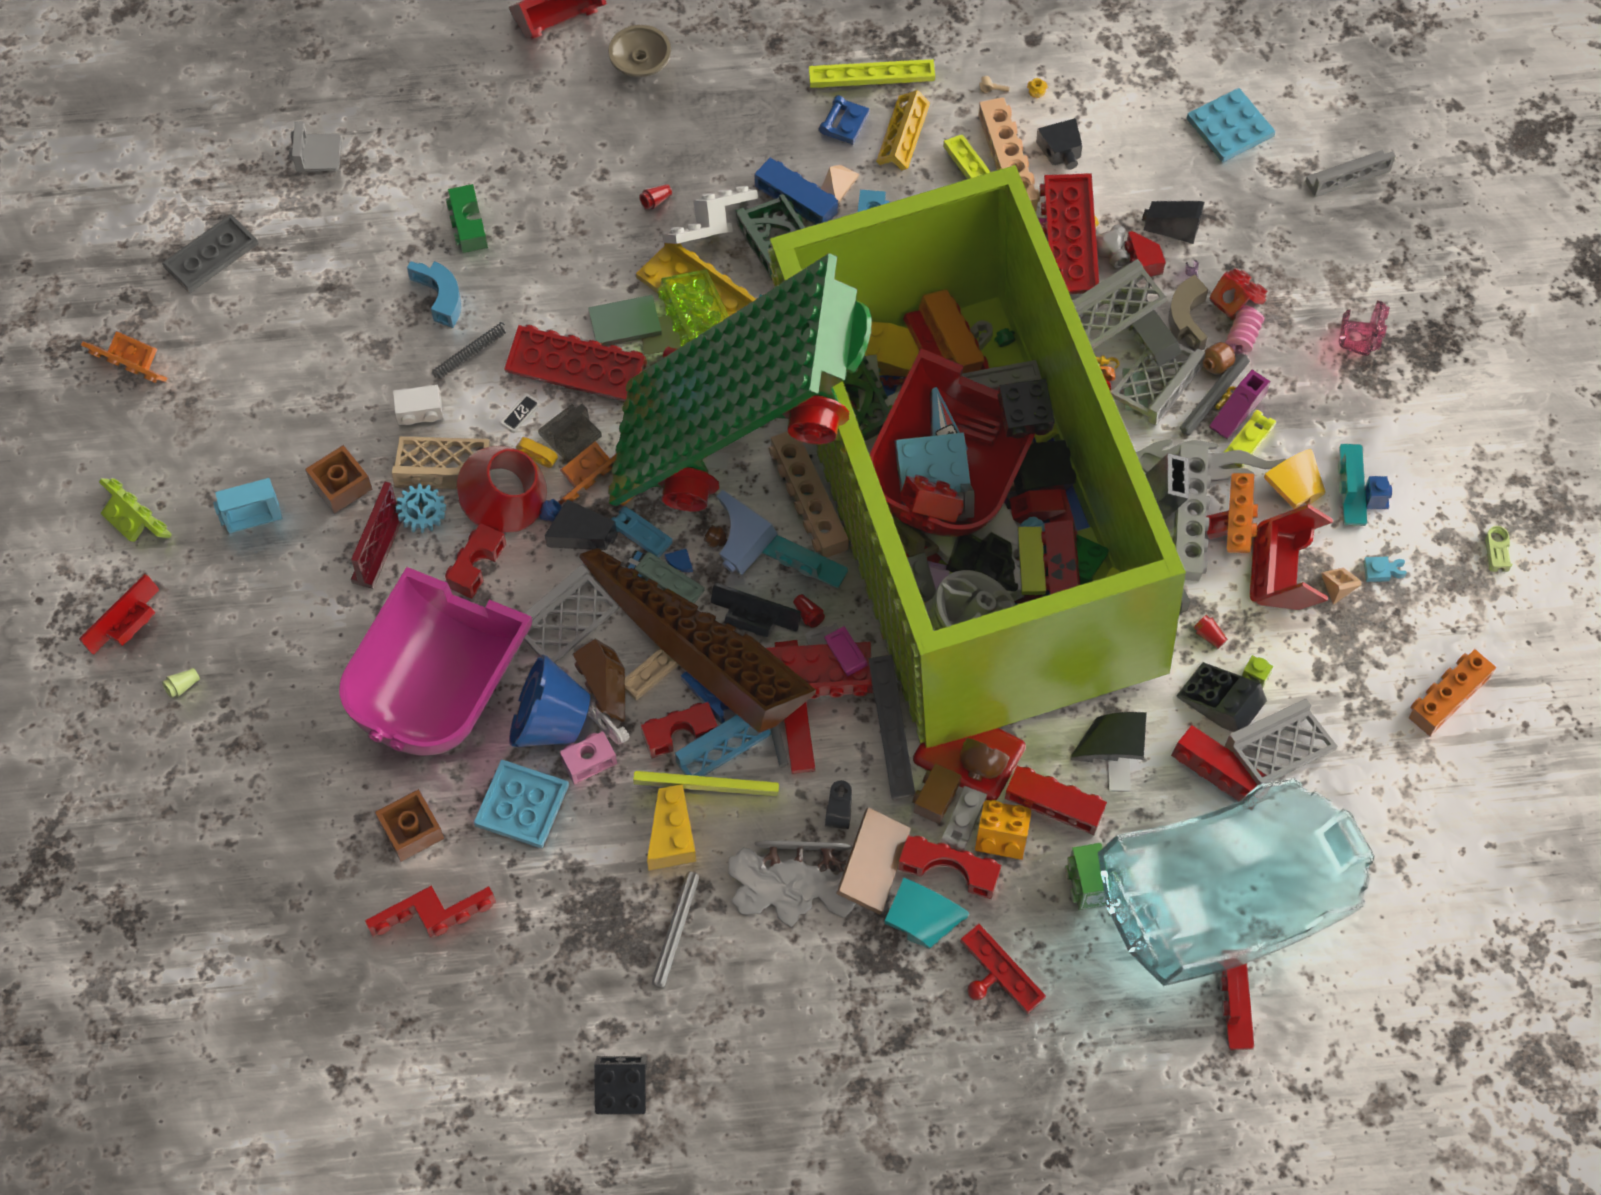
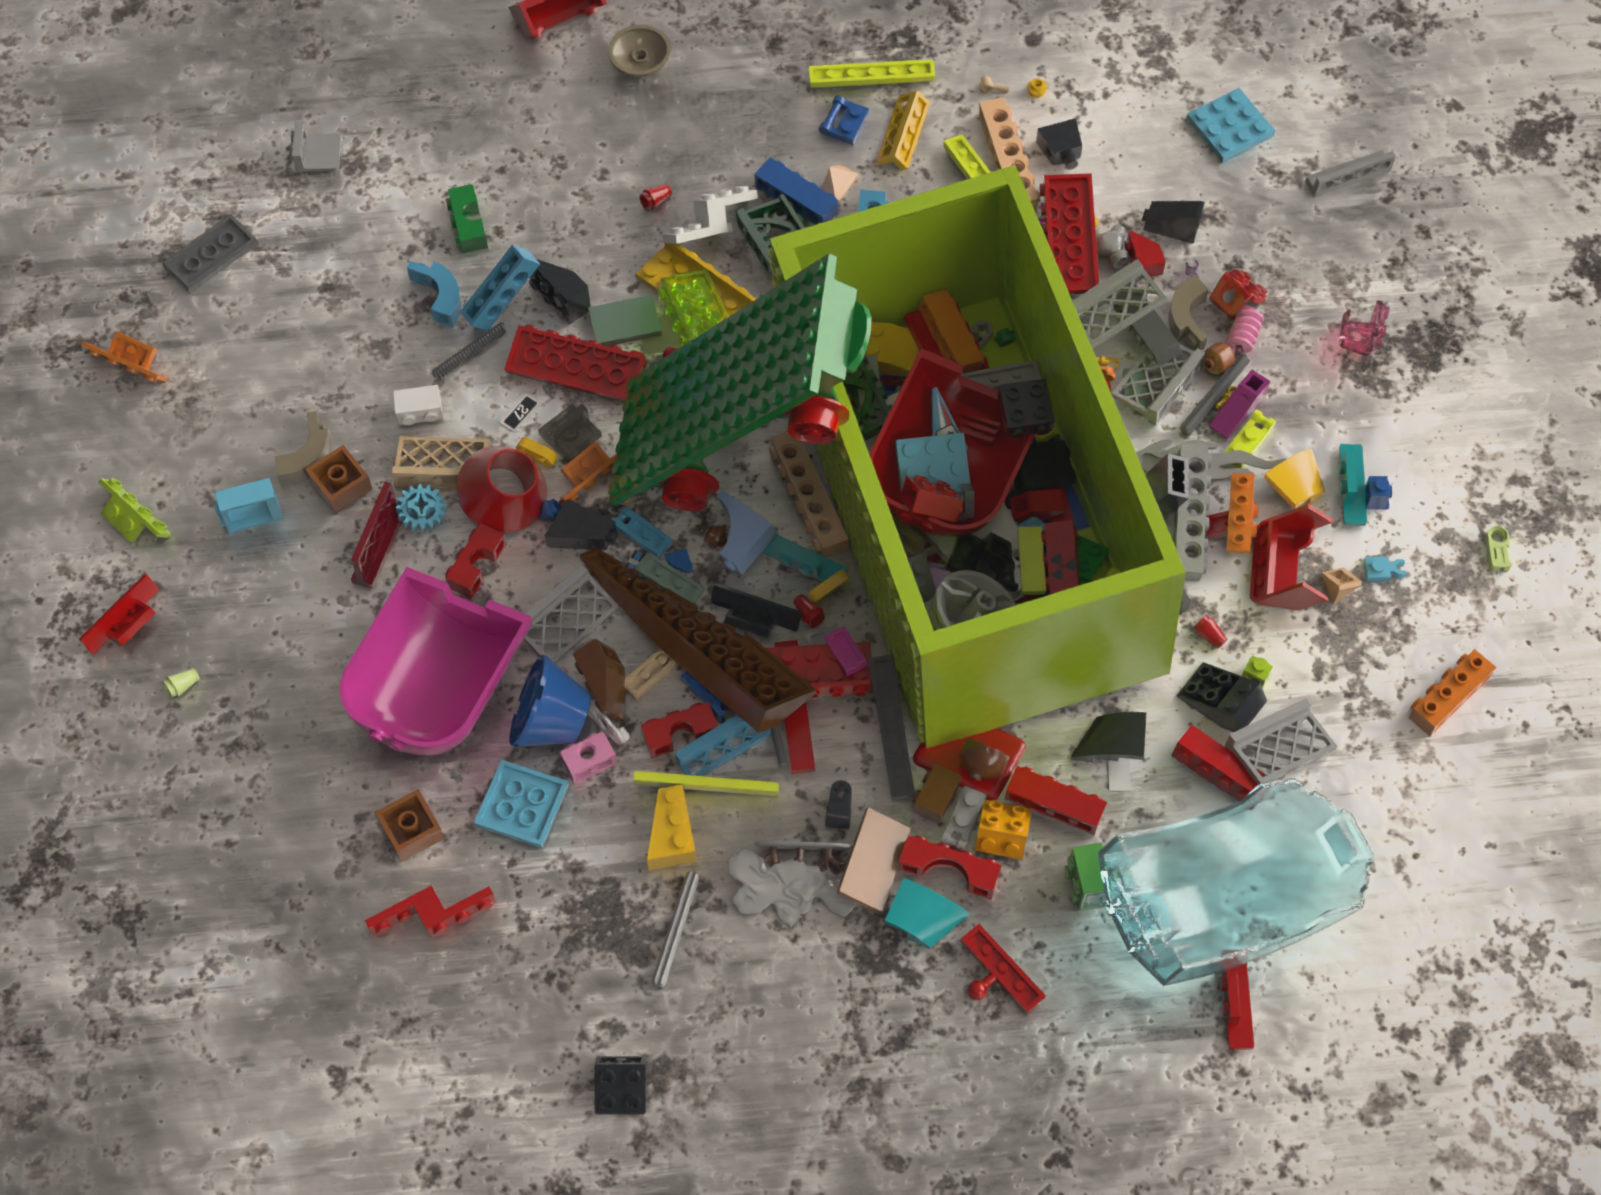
(292, 466): none -> dark tan arch
(500, 287): none -> dark azure brick
(562, 290): none -> black slope
(829, 586): none -> yellow beam

